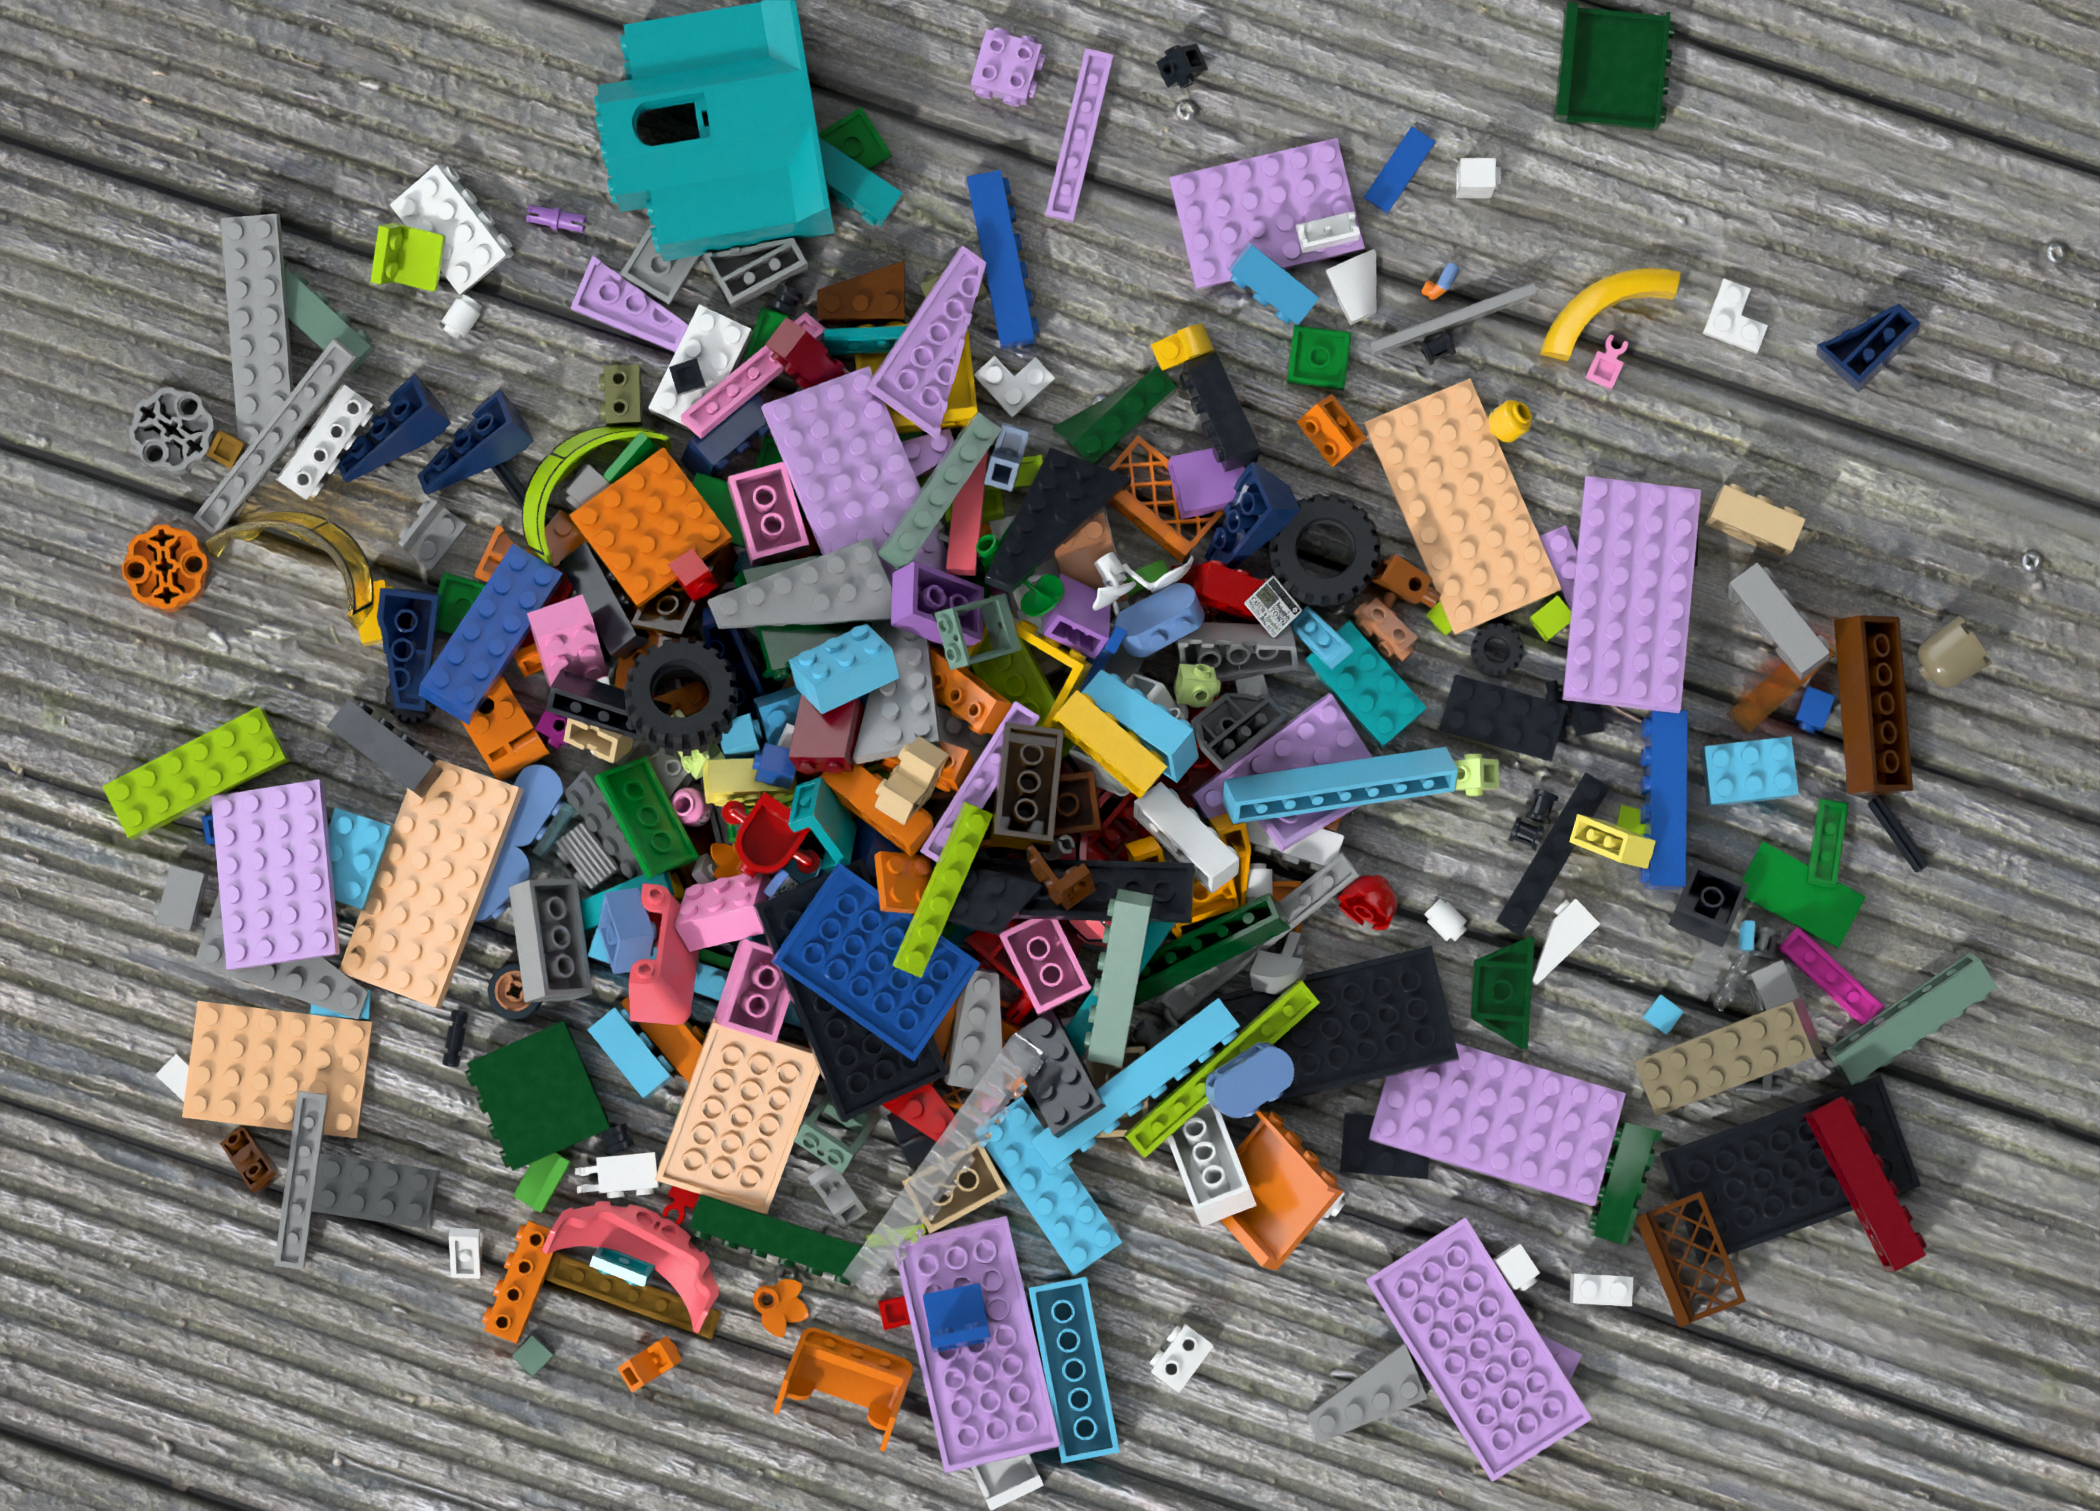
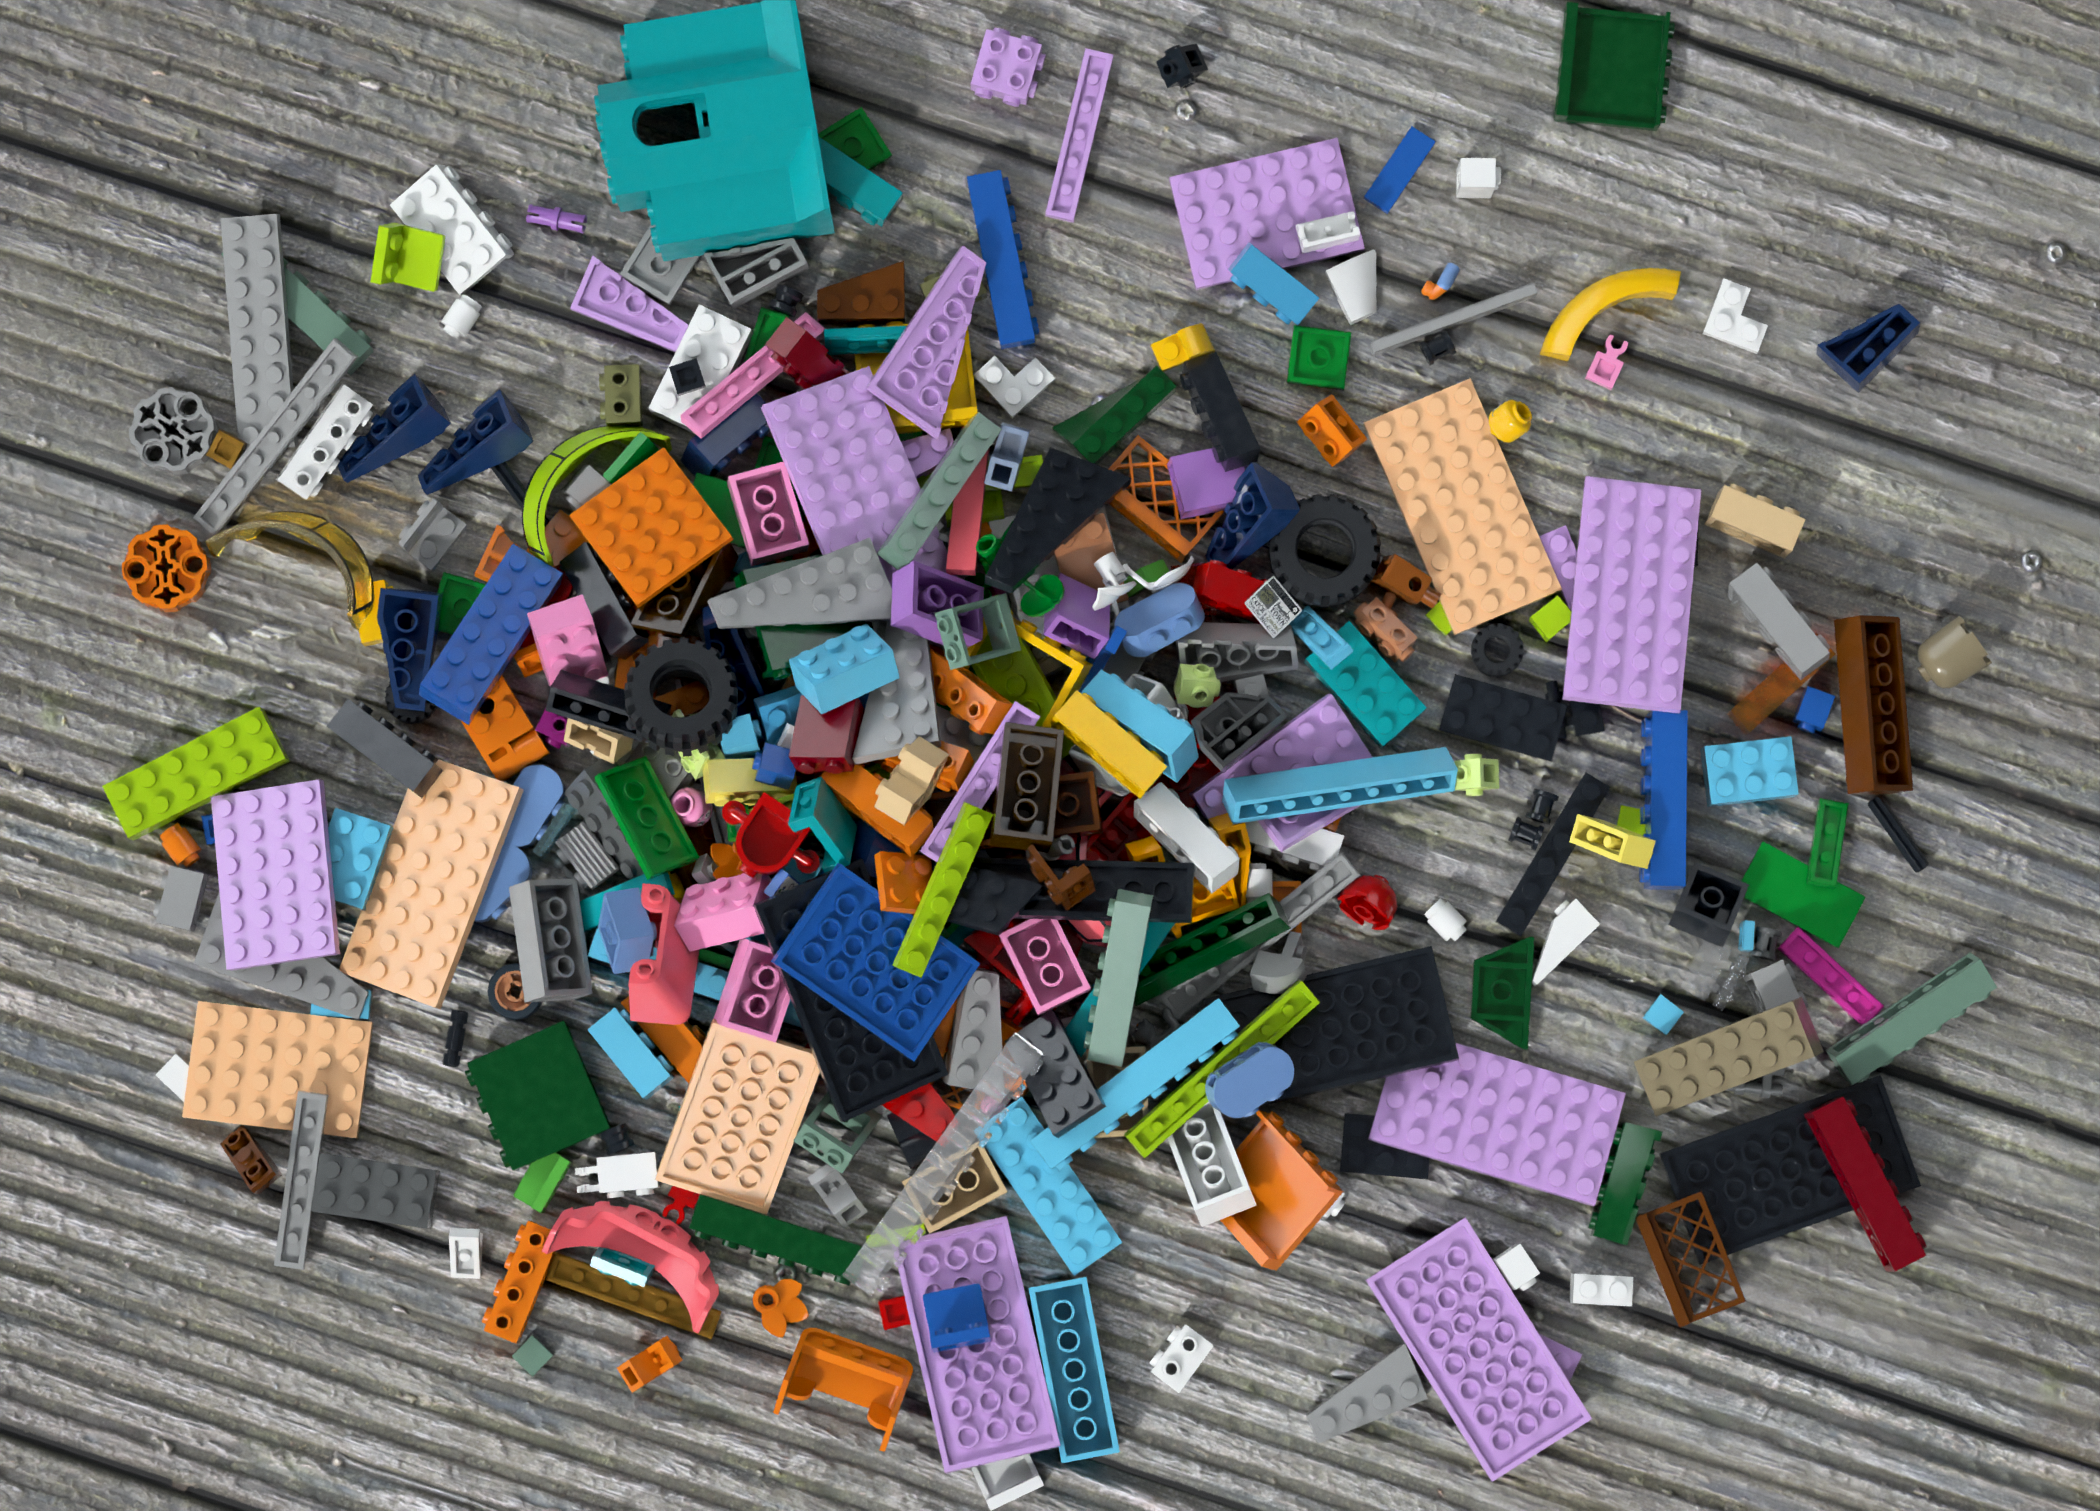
(180, 845): none -> orange brick
(693, 575): brick -> none

